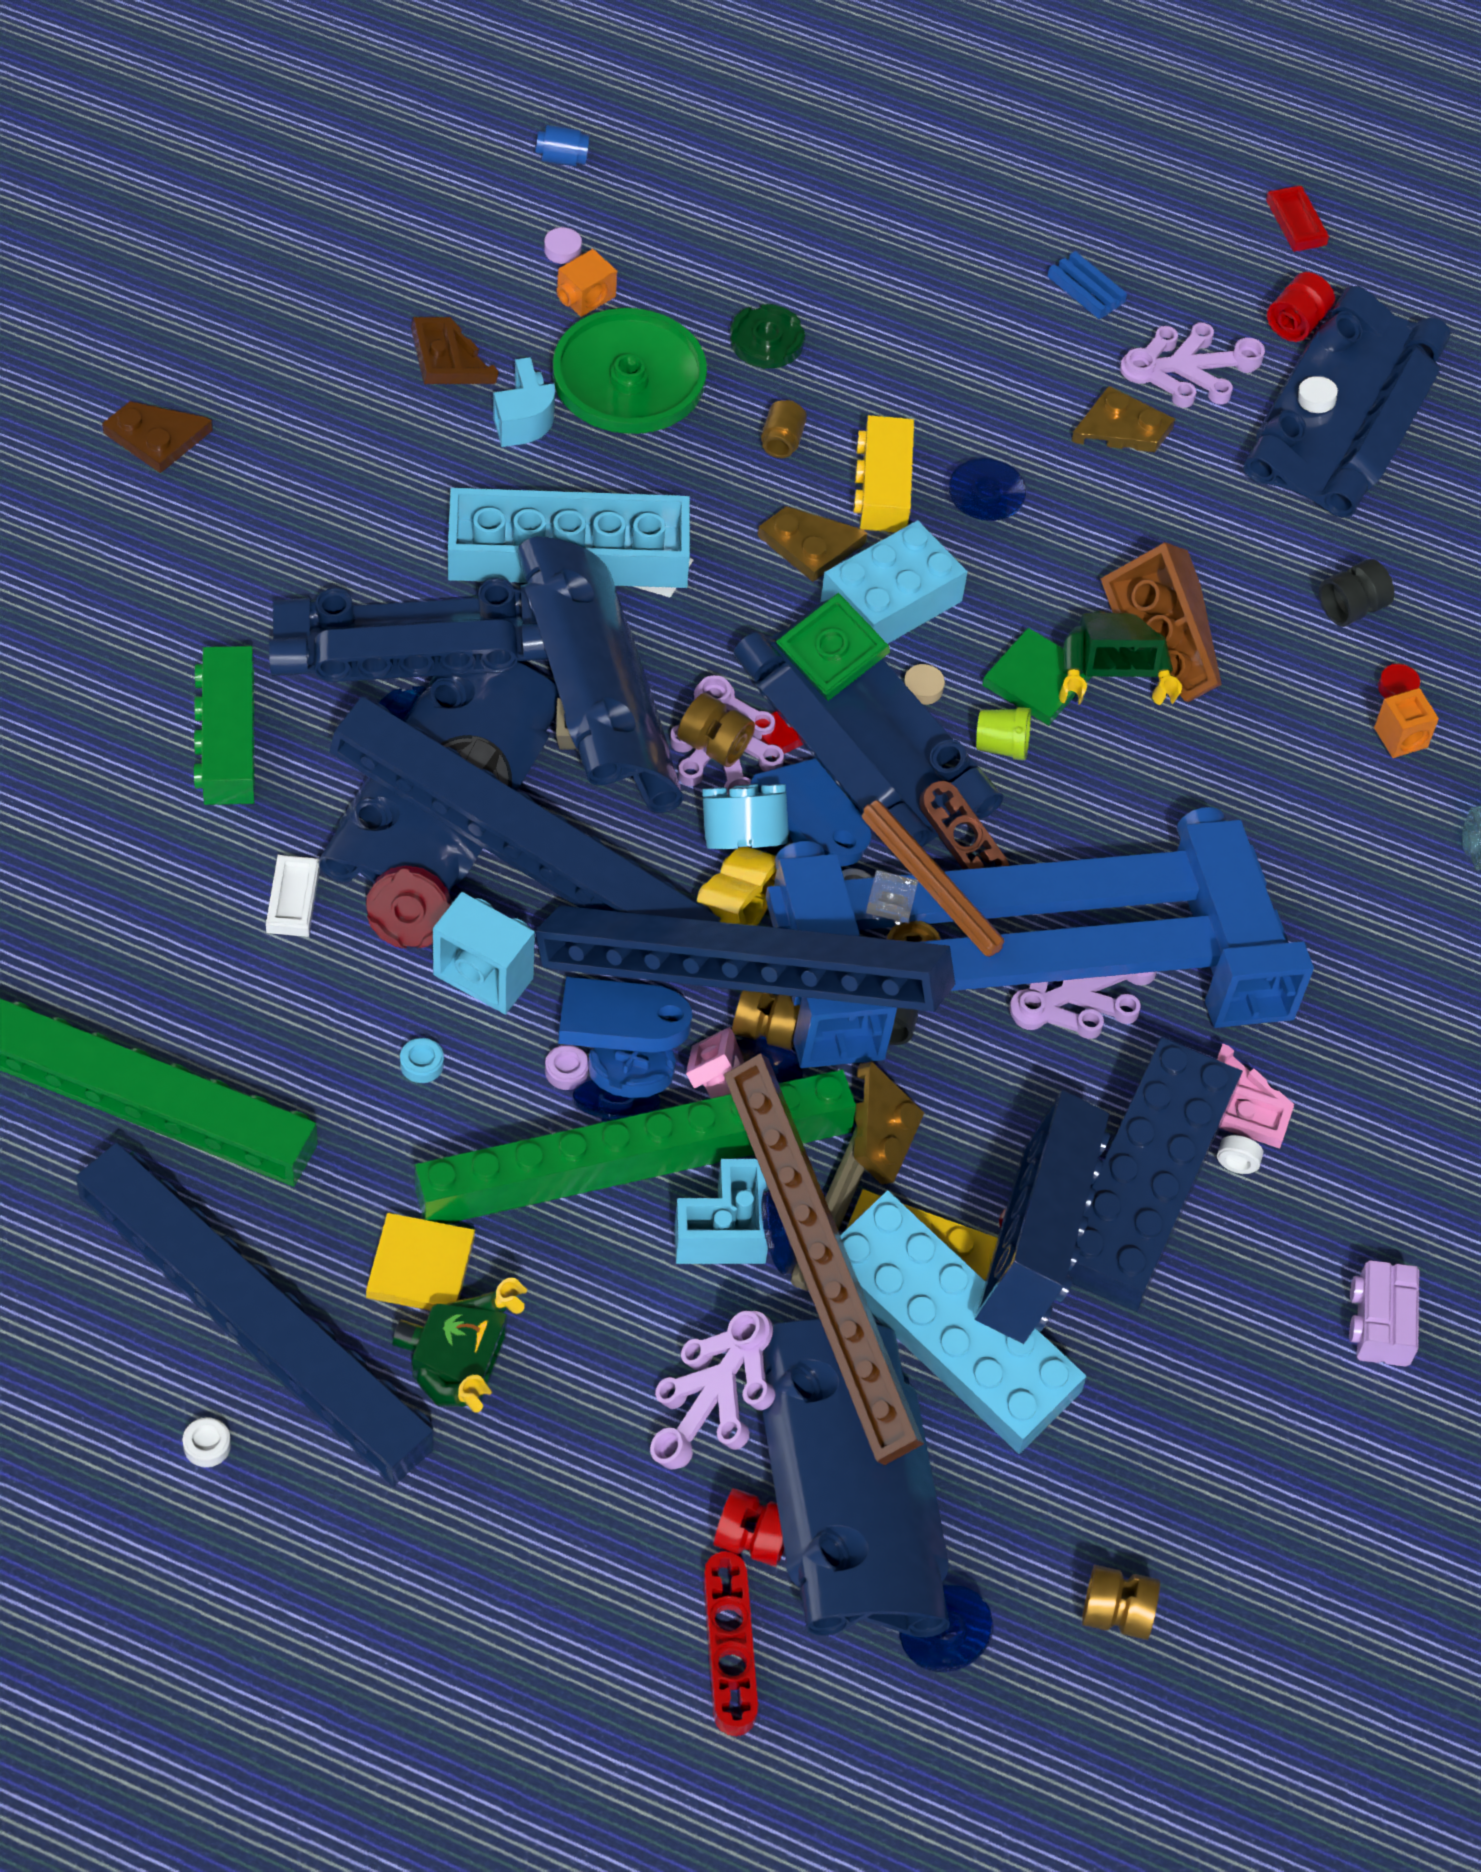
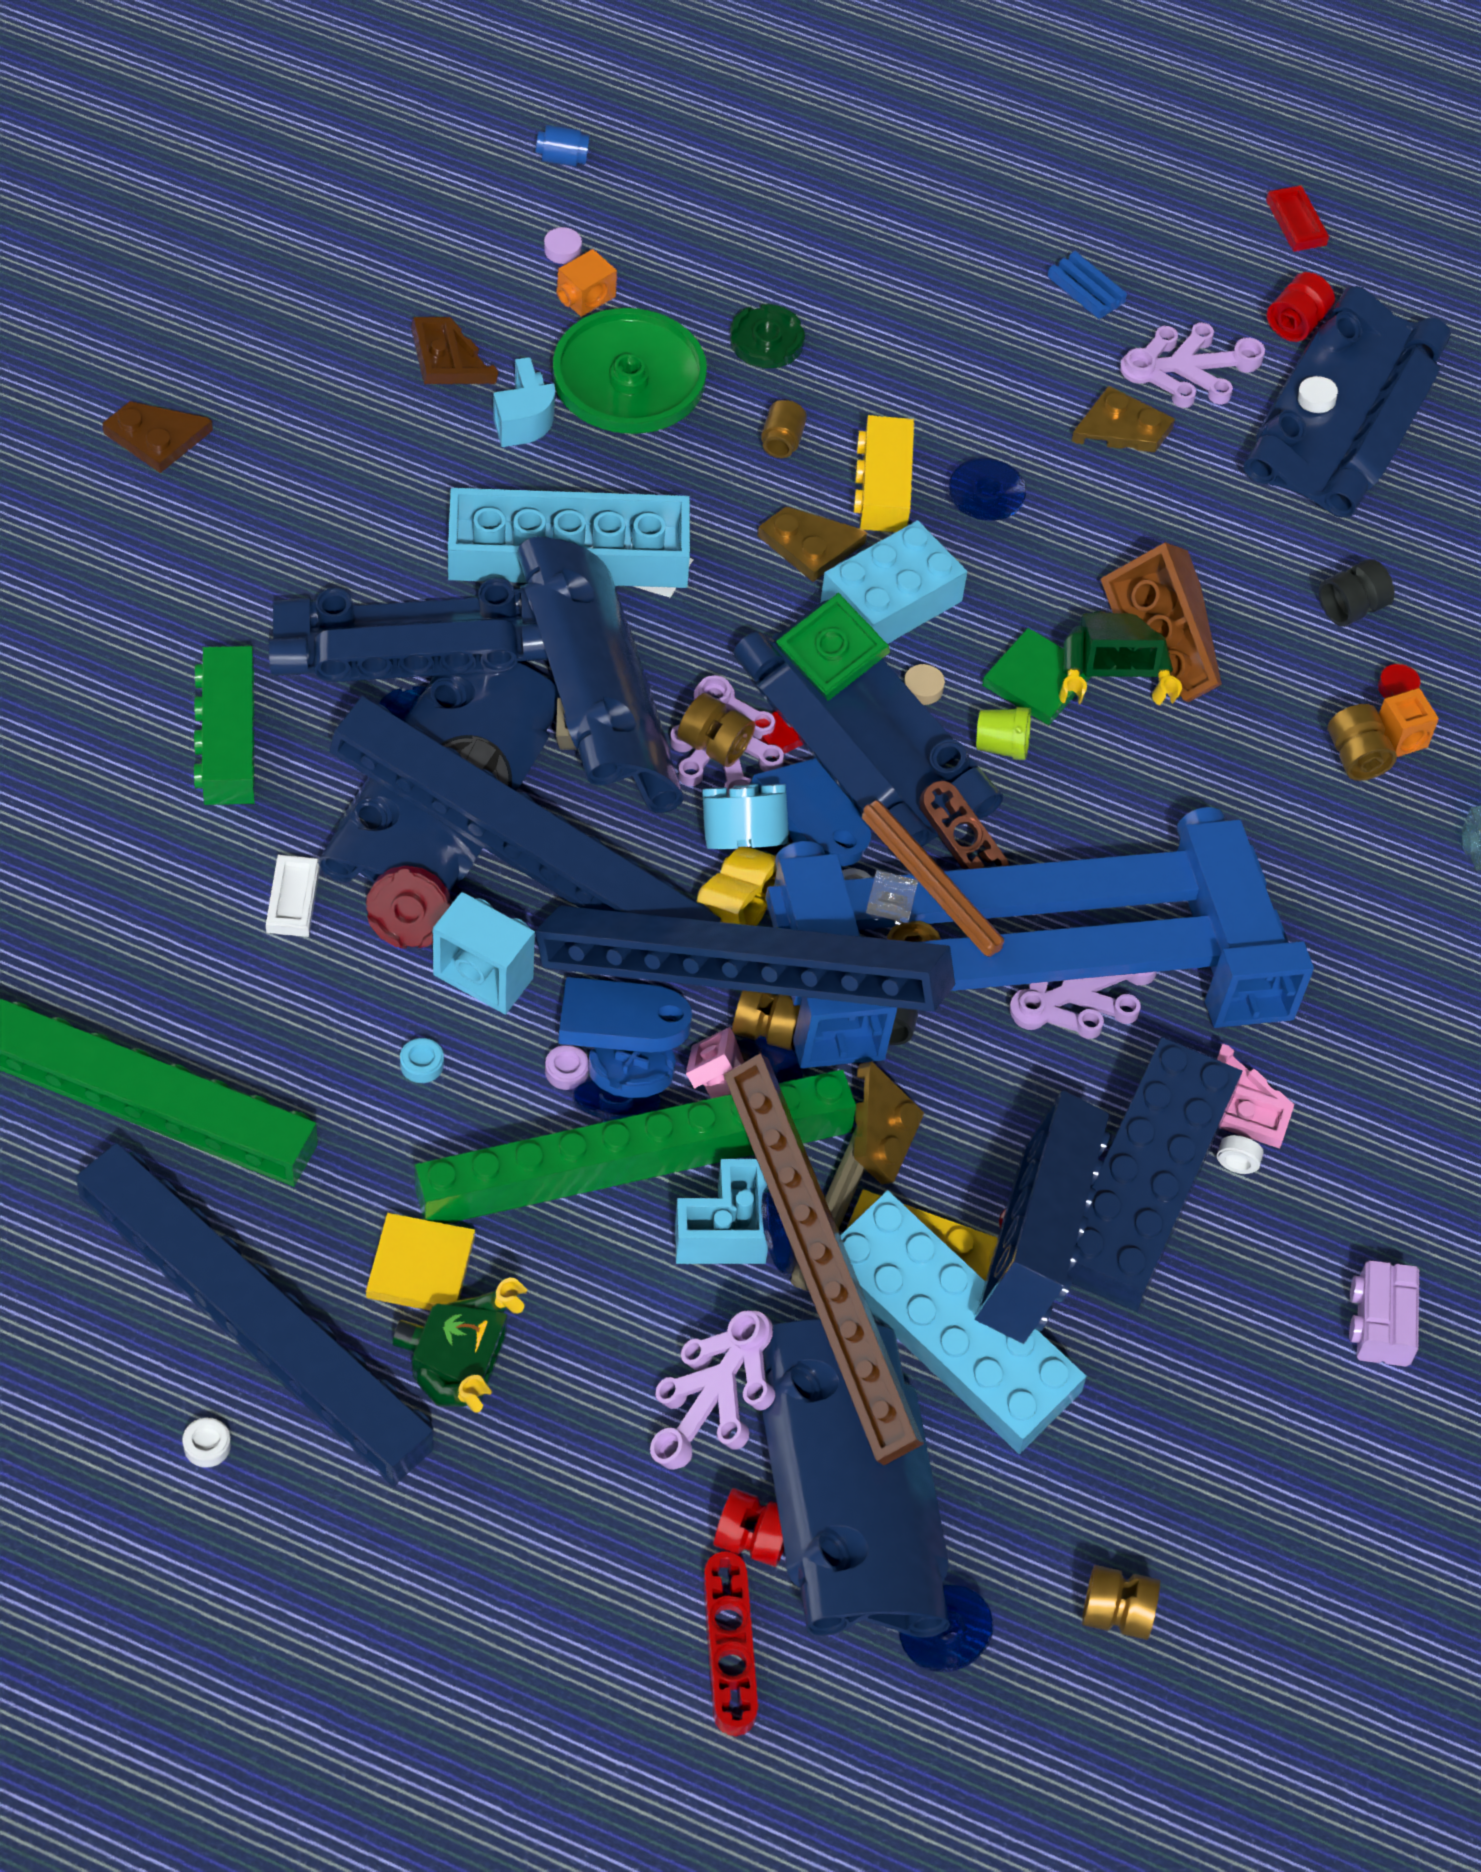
(1362, 742): none -> pearl gold wheel

